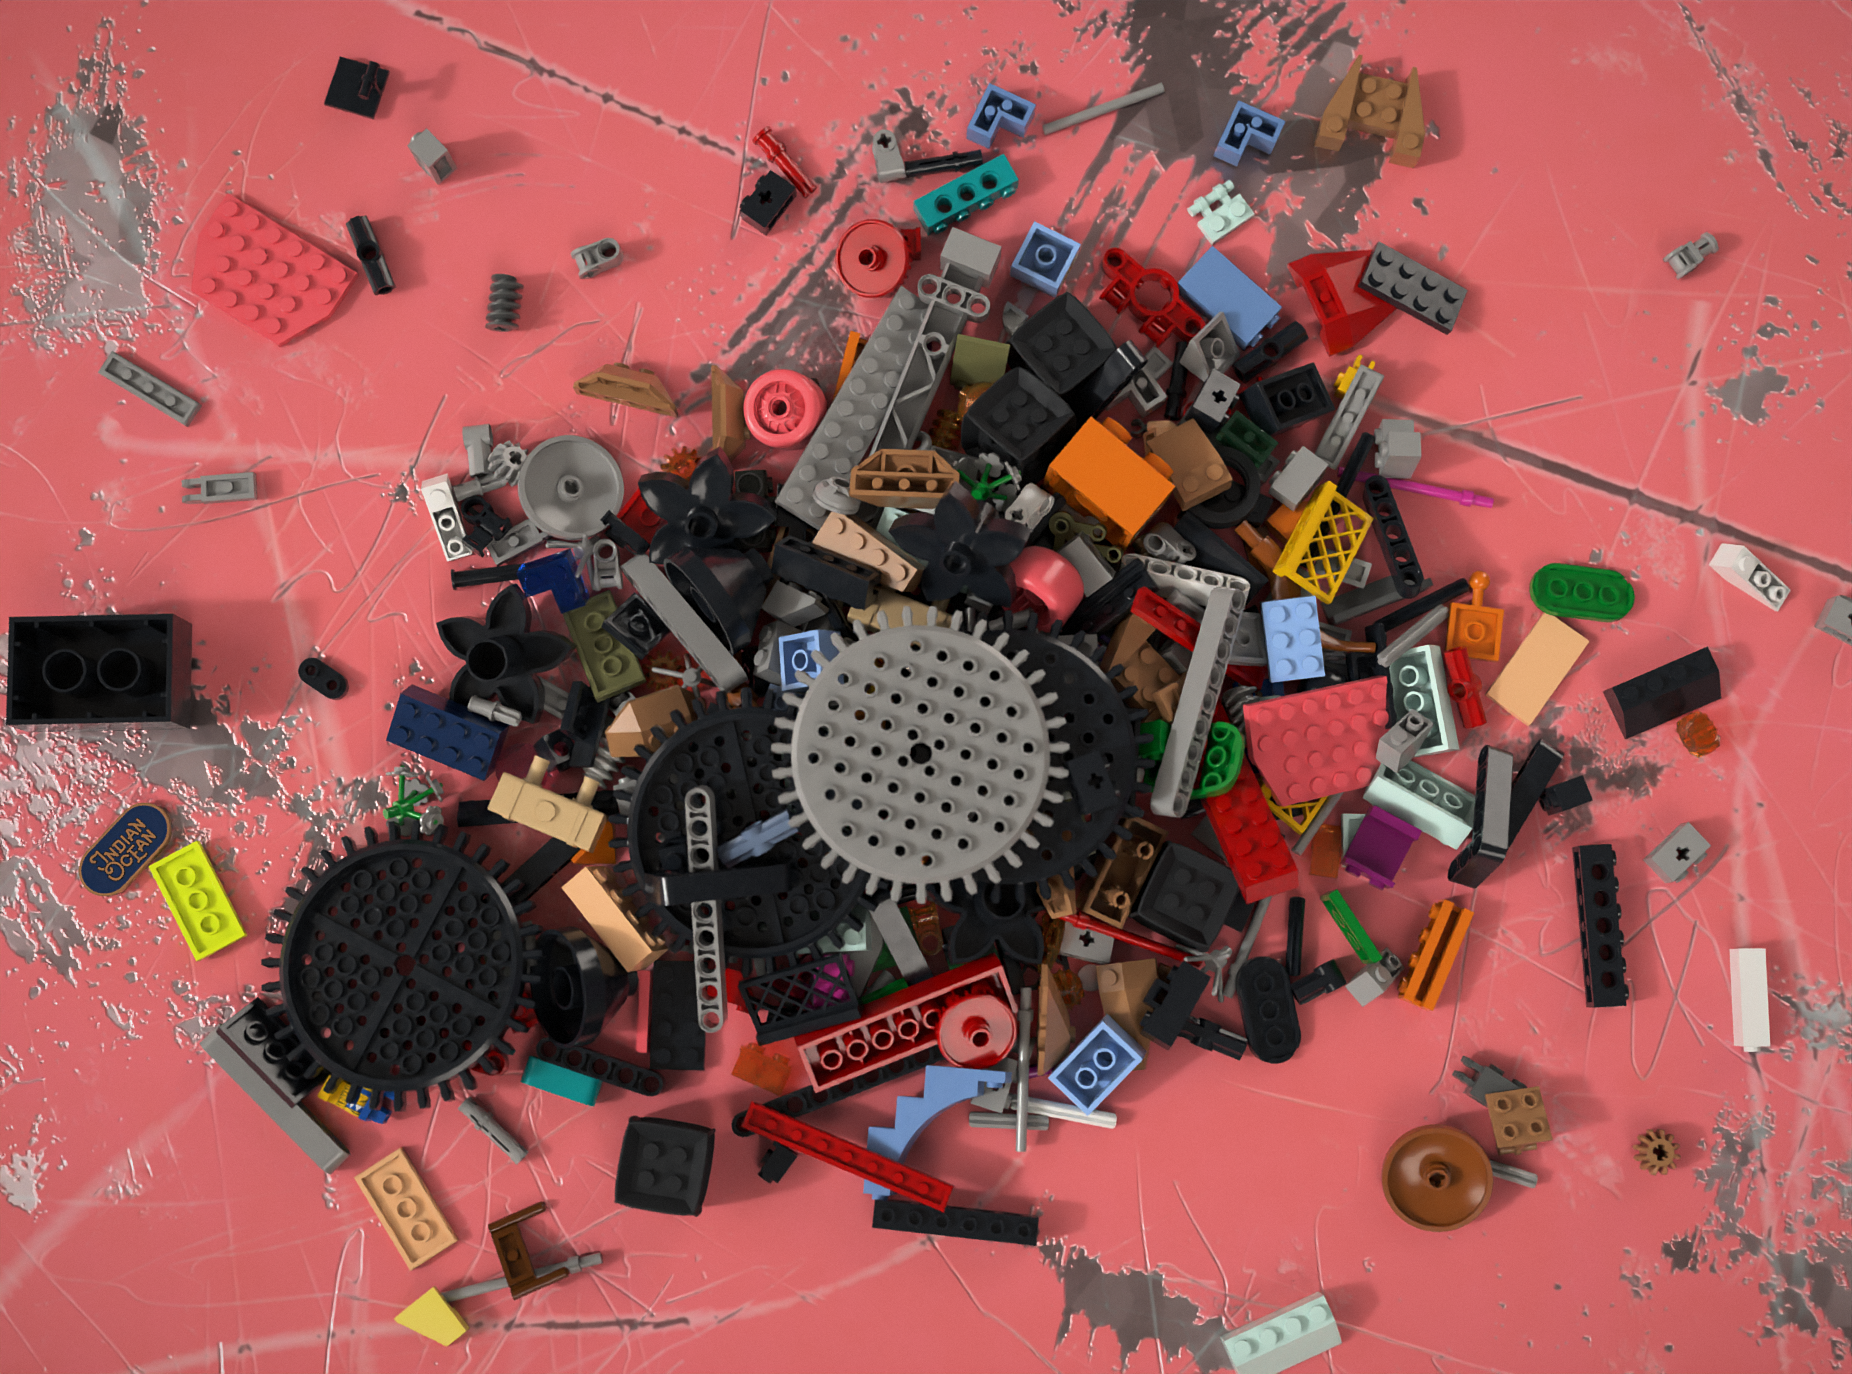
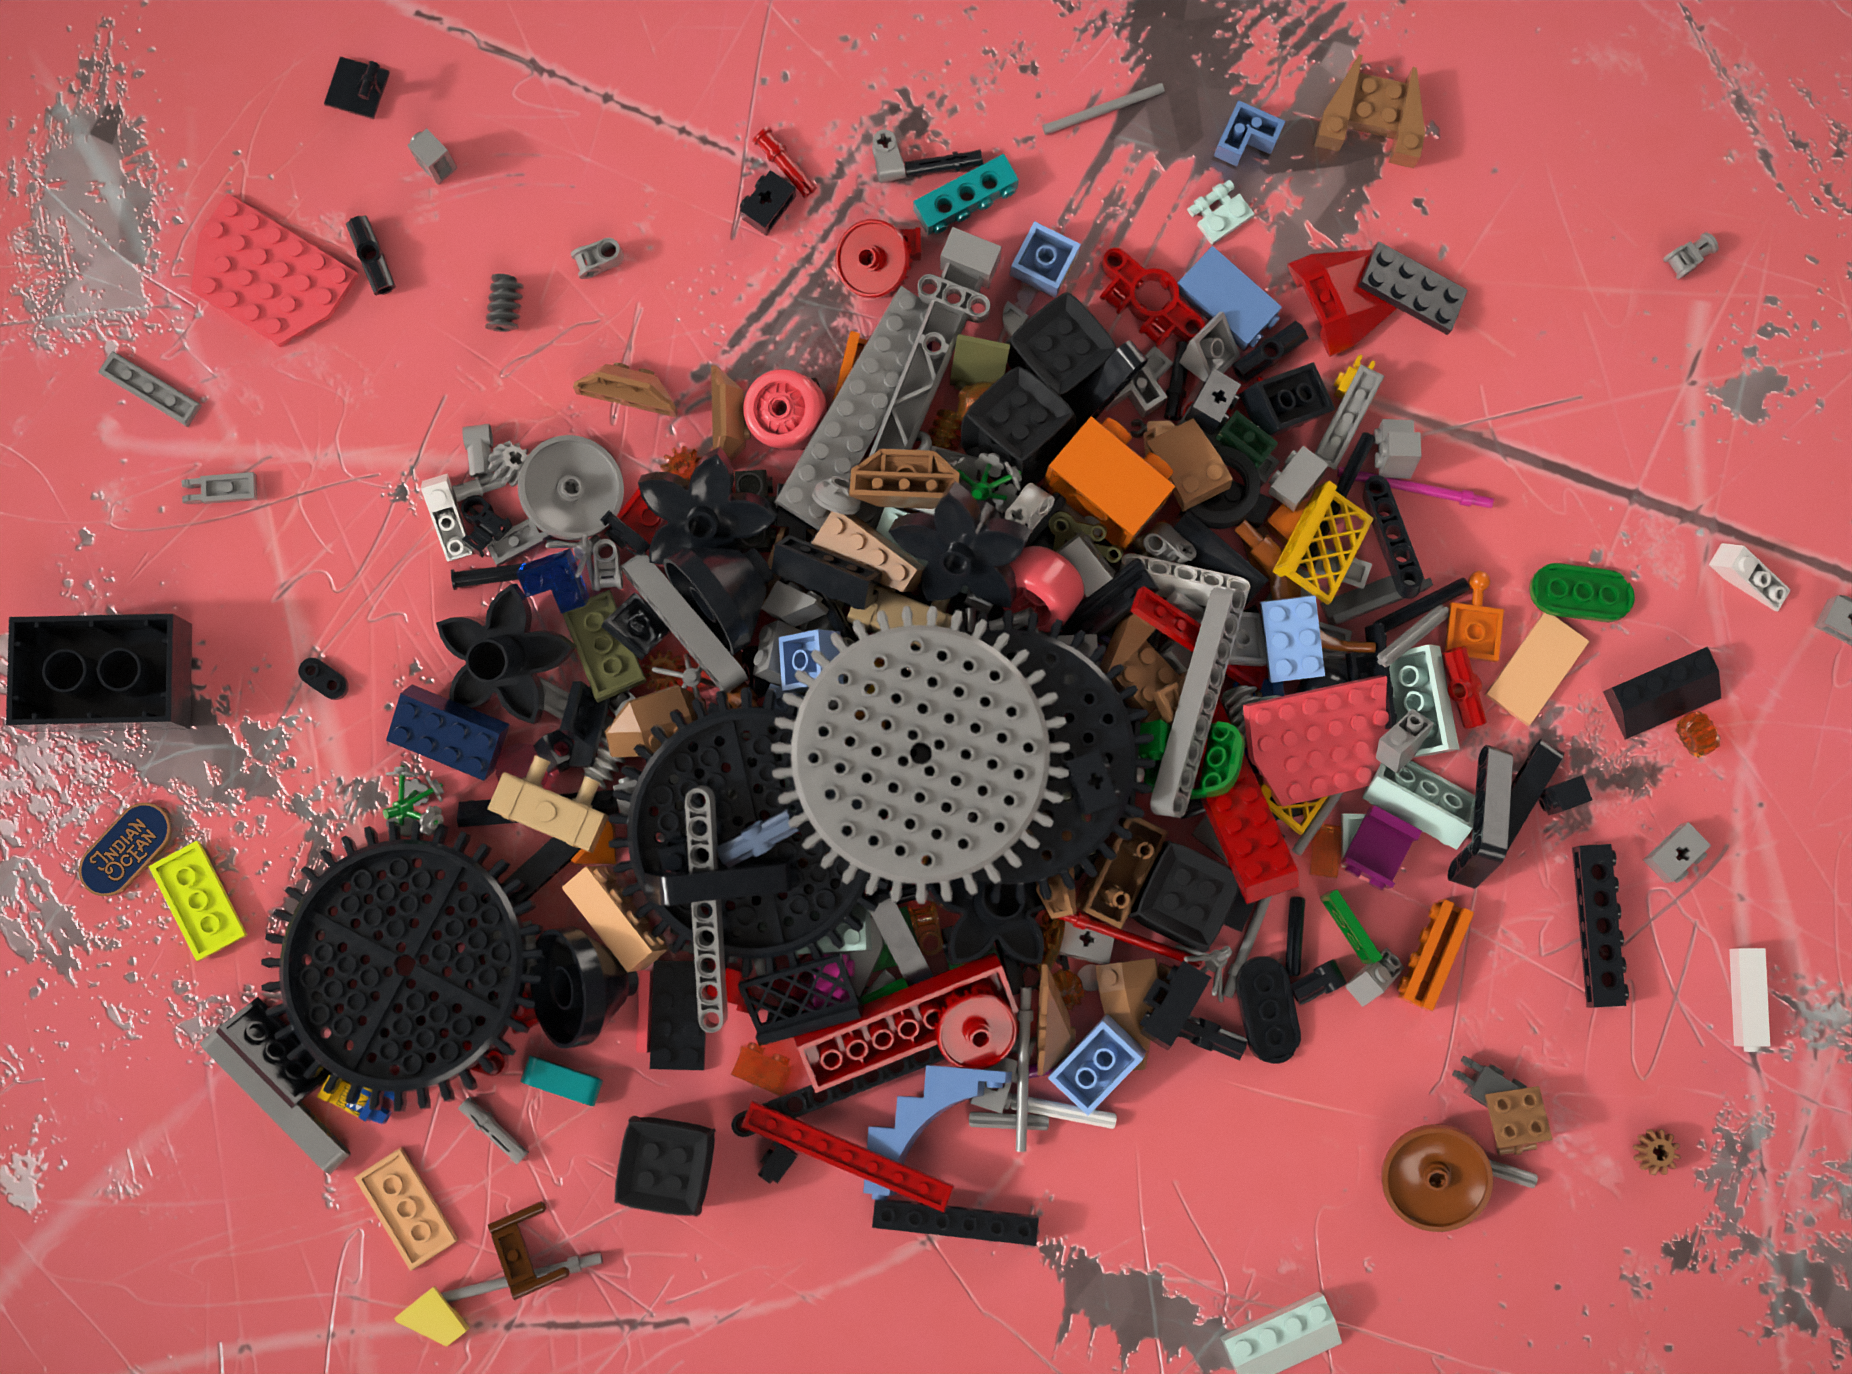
(494, 711): light grey axle -> none
(612, 1074): black beam -> none
(997, 110): medium blue brick -> none

